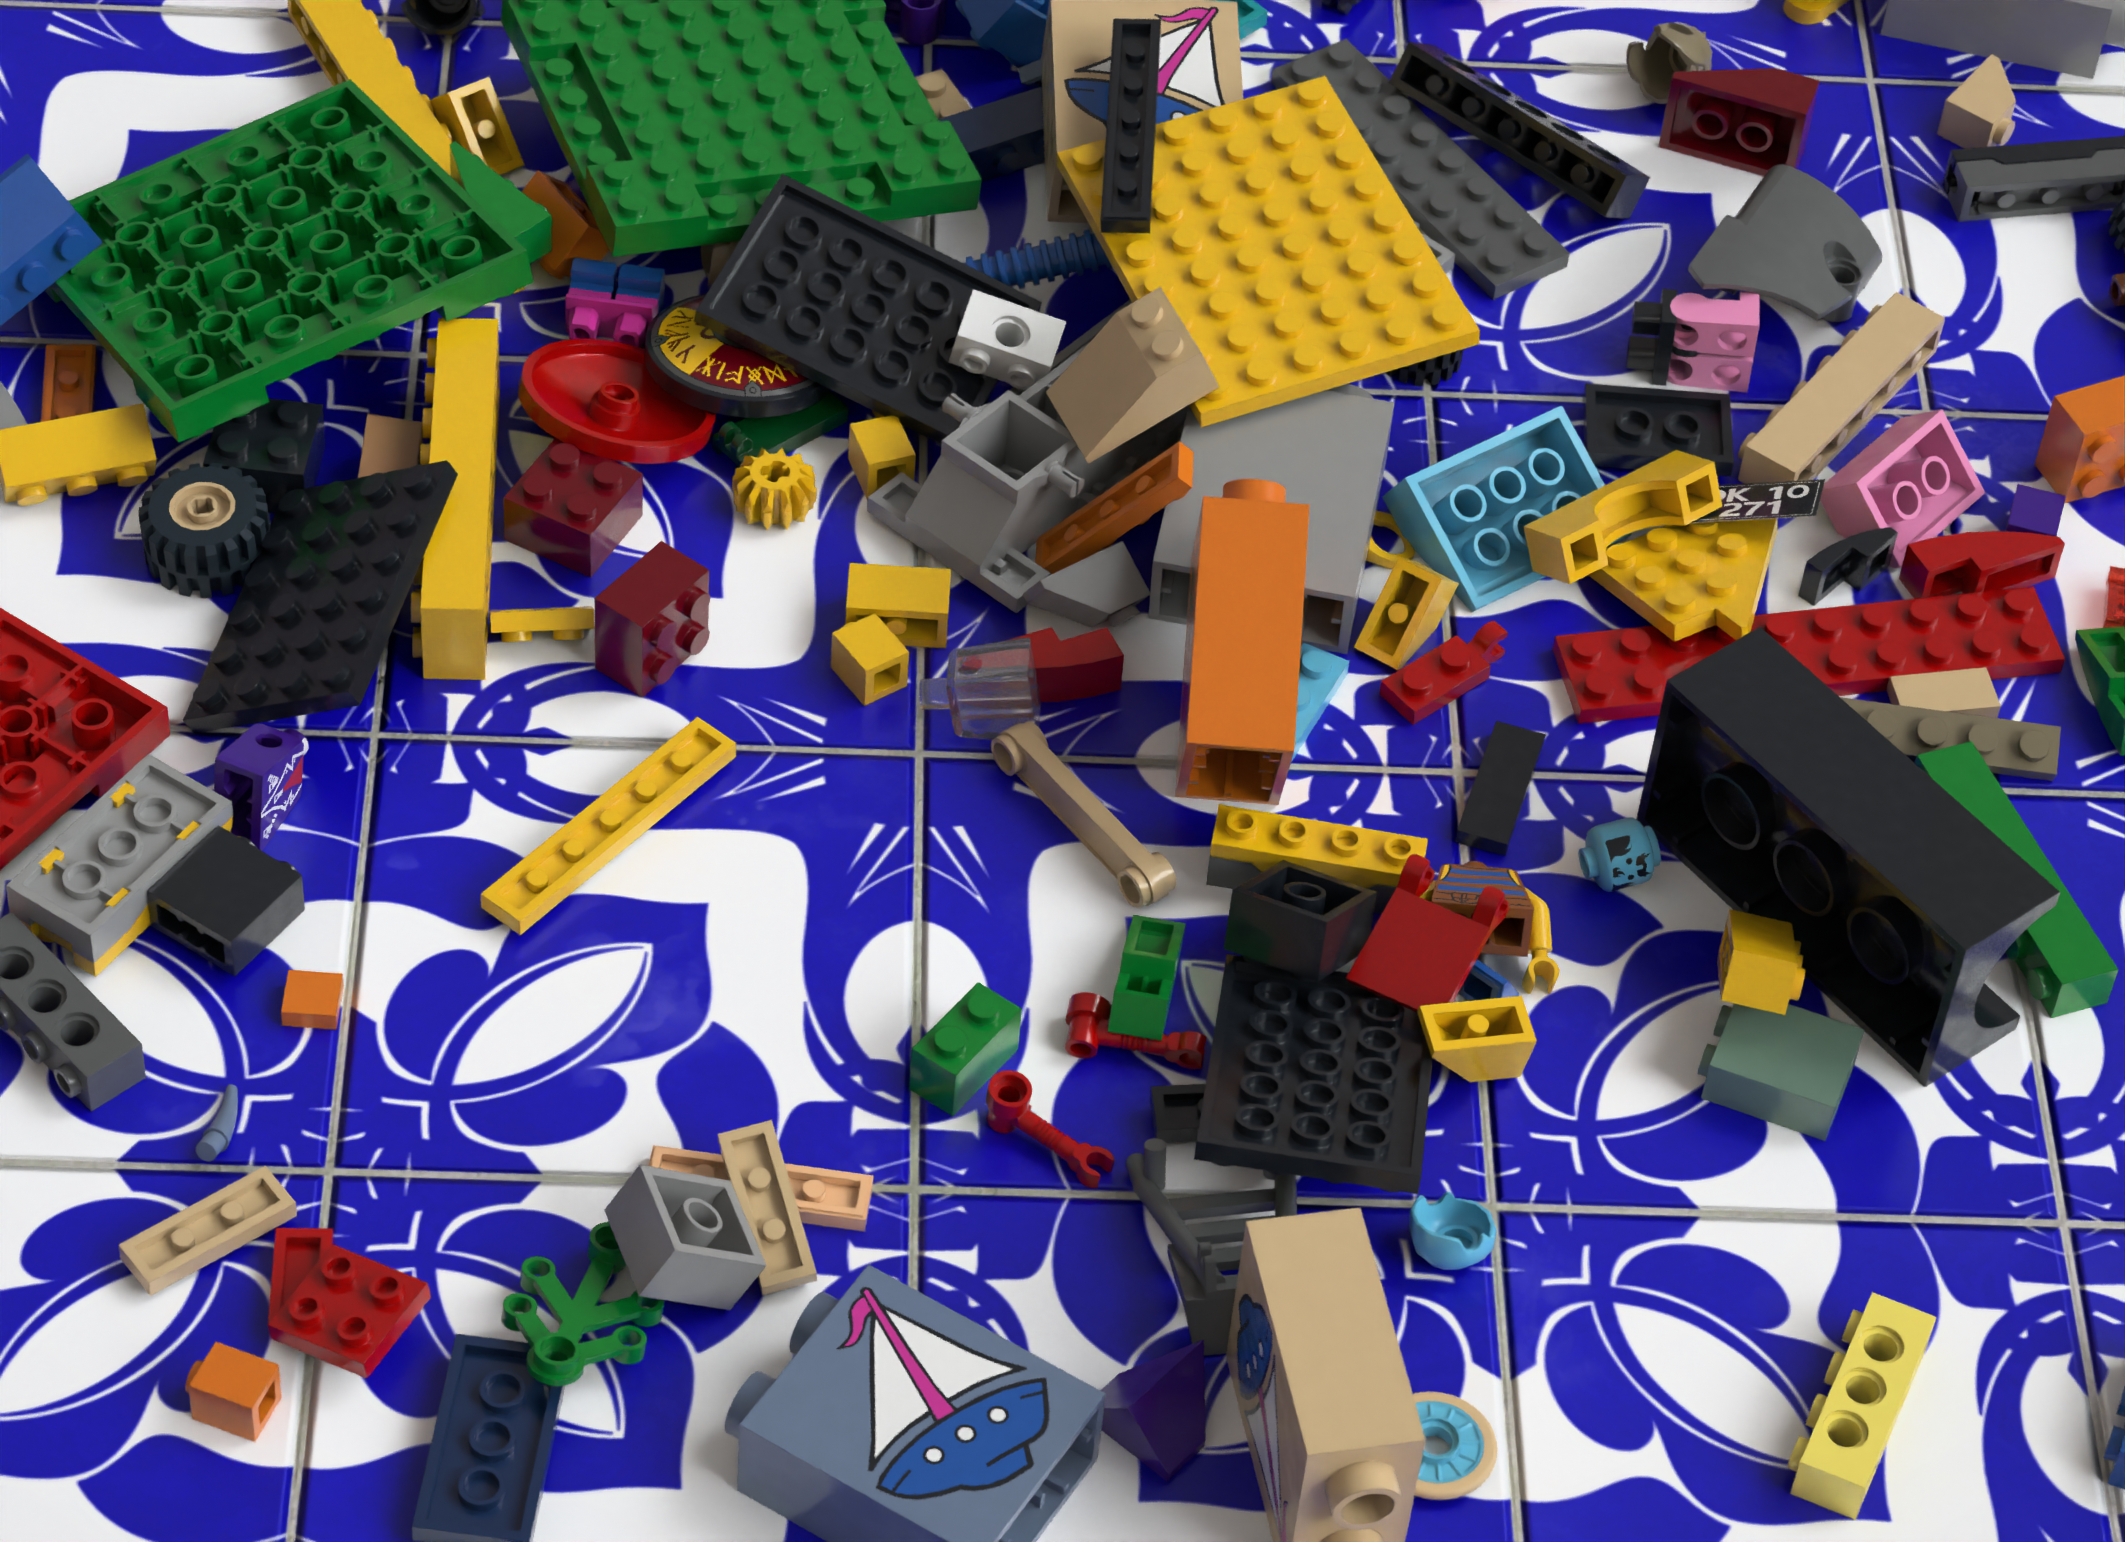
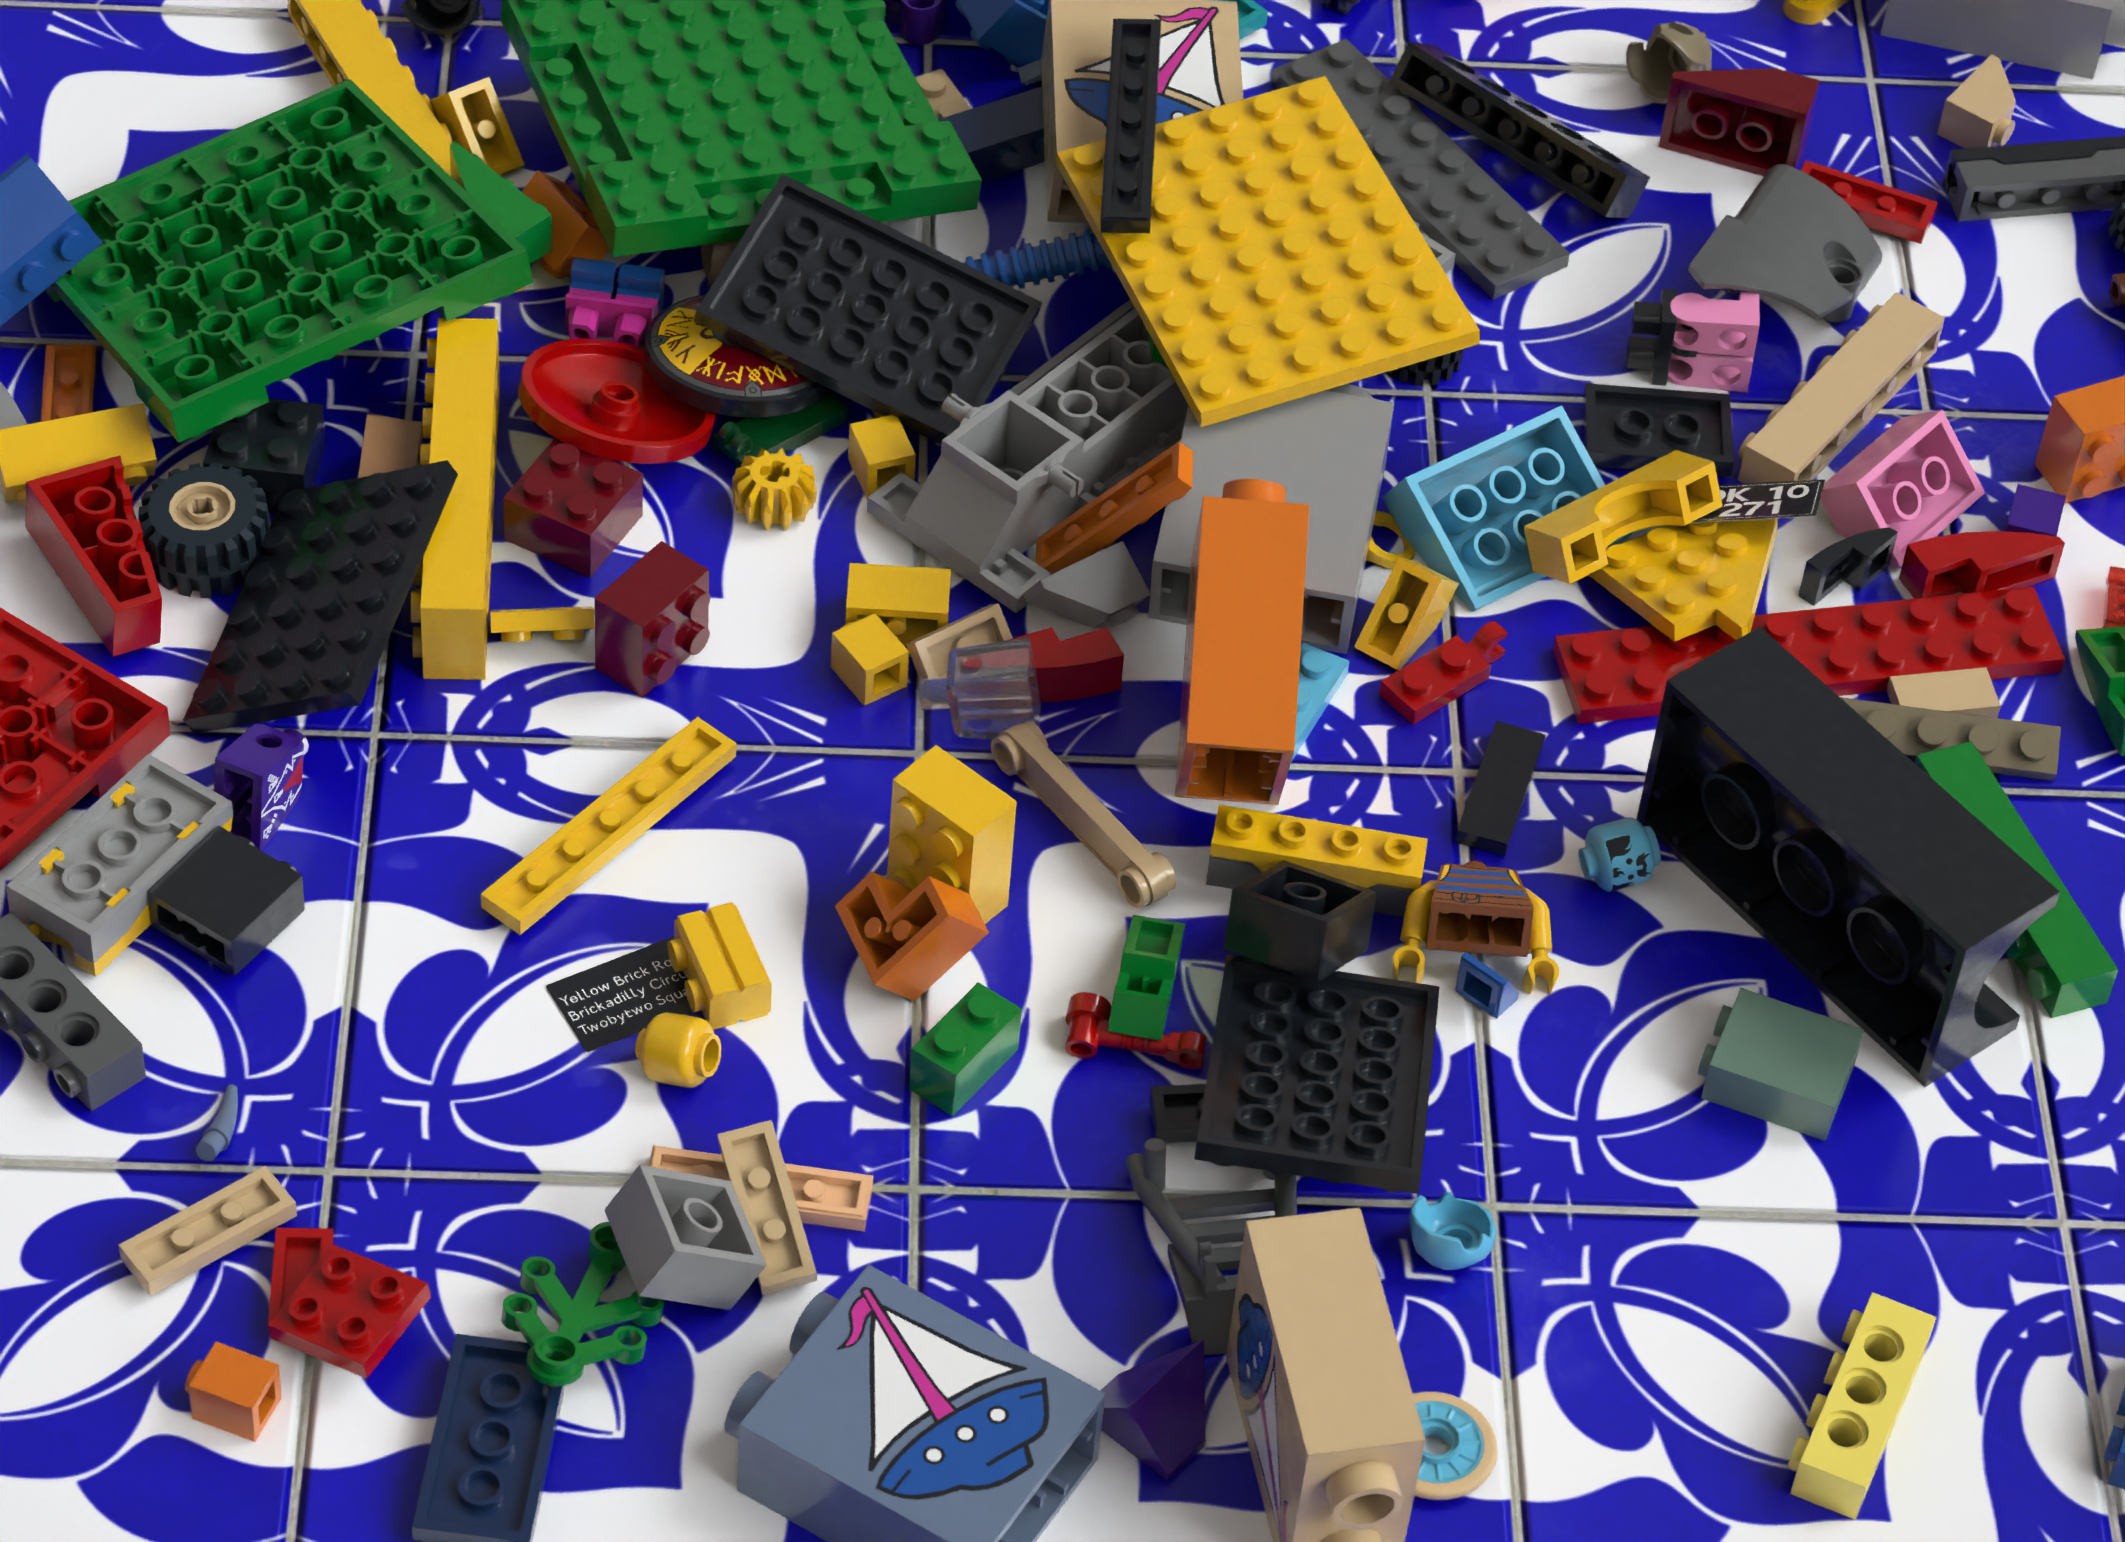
(98, 551): none -> red wedge
(312, 999): orange tile -> none
(621, 995): none -> black sticker
(678, 1050): none -> yellow head
(720, 966): none -> yellow brick
(909, 934): none -> orange brick
(932, 650): none -> tan plate
(952, 829): none -> yellow brick
(996, 322): white brick -> none
(1009, 1109): red brick -> none
(1131, 377): tan slope -> none
(1422, 949): red flag -> none
(1480, 1037): yellow slope -> none
(1759, 963): yellow brick -> none
(1877, 204): none -> red plate

